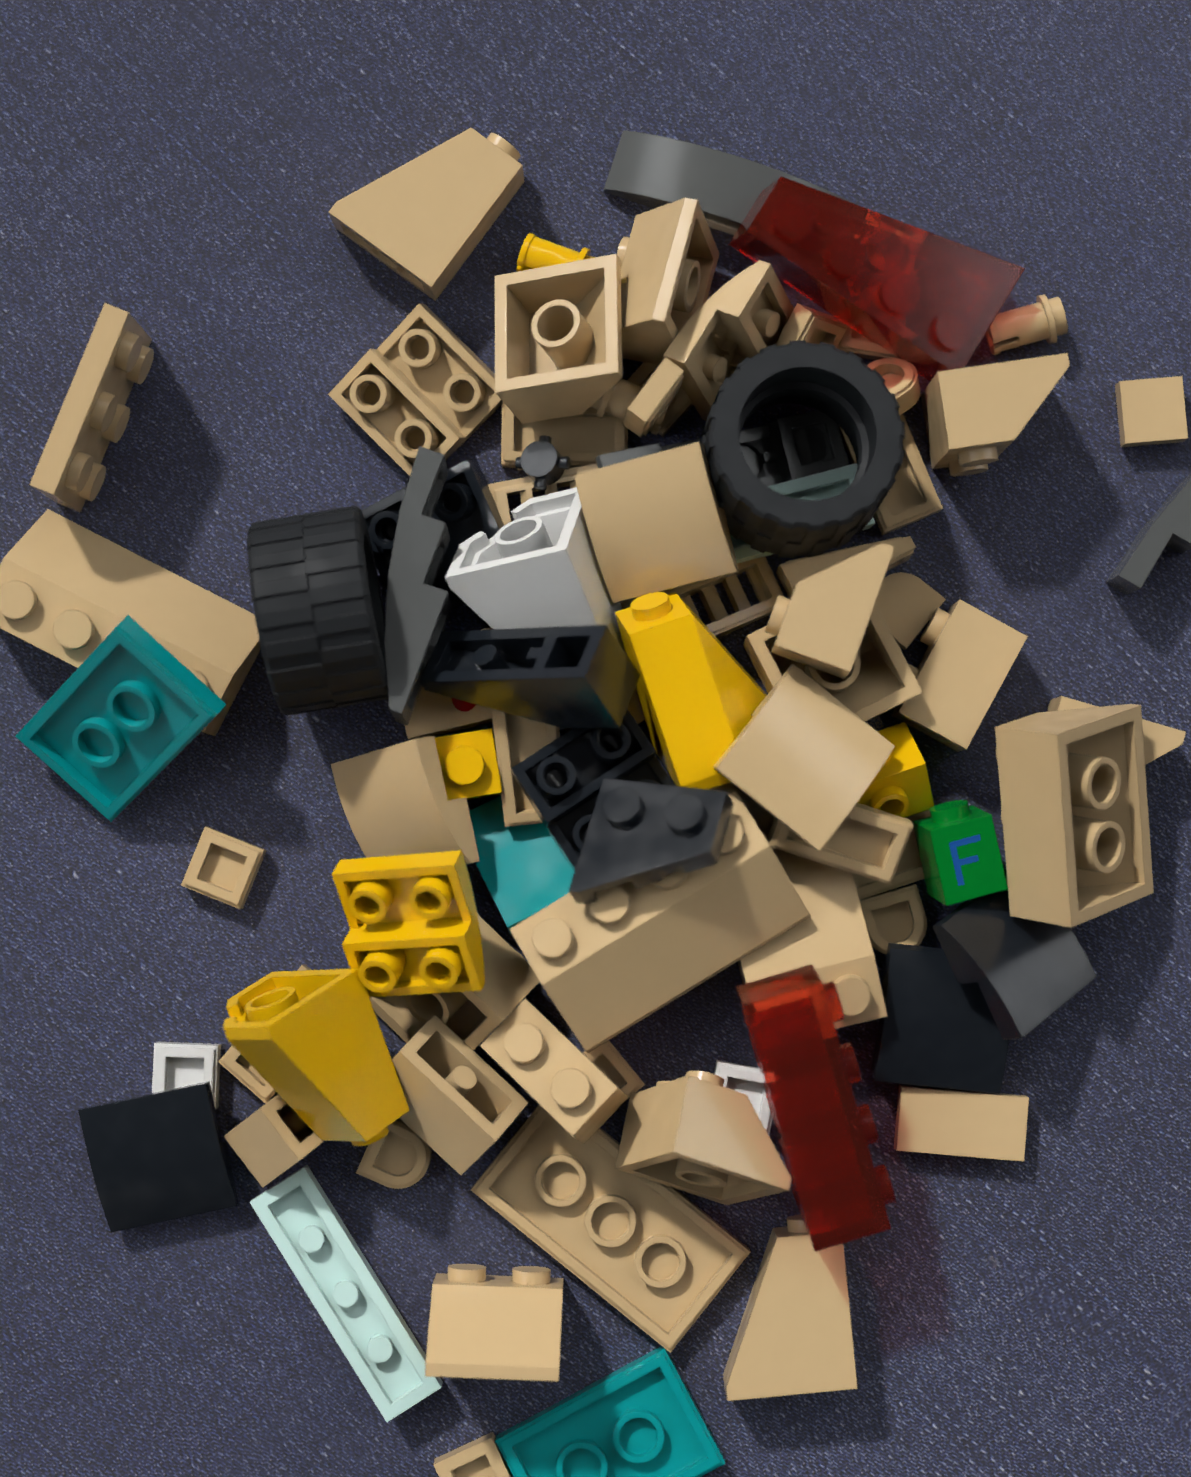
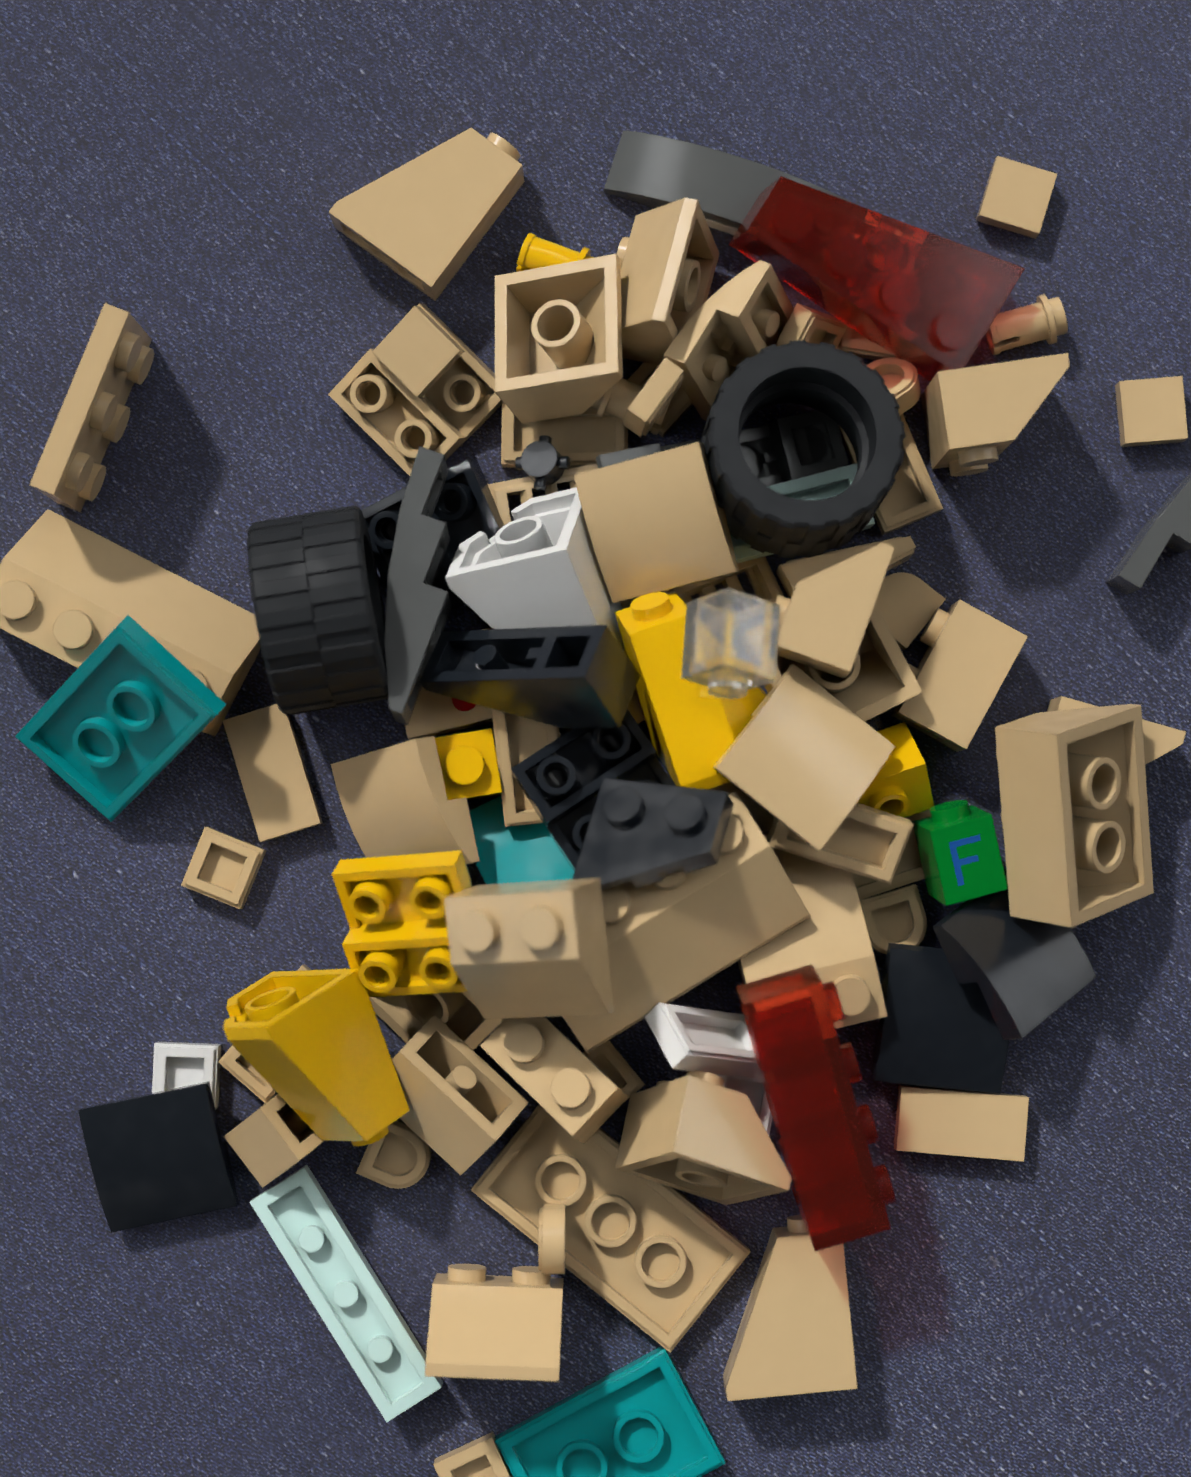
(272, 772): none -> tan tile
(418, 351): none -> tan tile
(531, 948): none -> tan slope
(552, 1239): none -> tan tile
(704, 1040): none -> white tile
(730, 642): none -> clear brick
(1016, 197): none -> tan tile

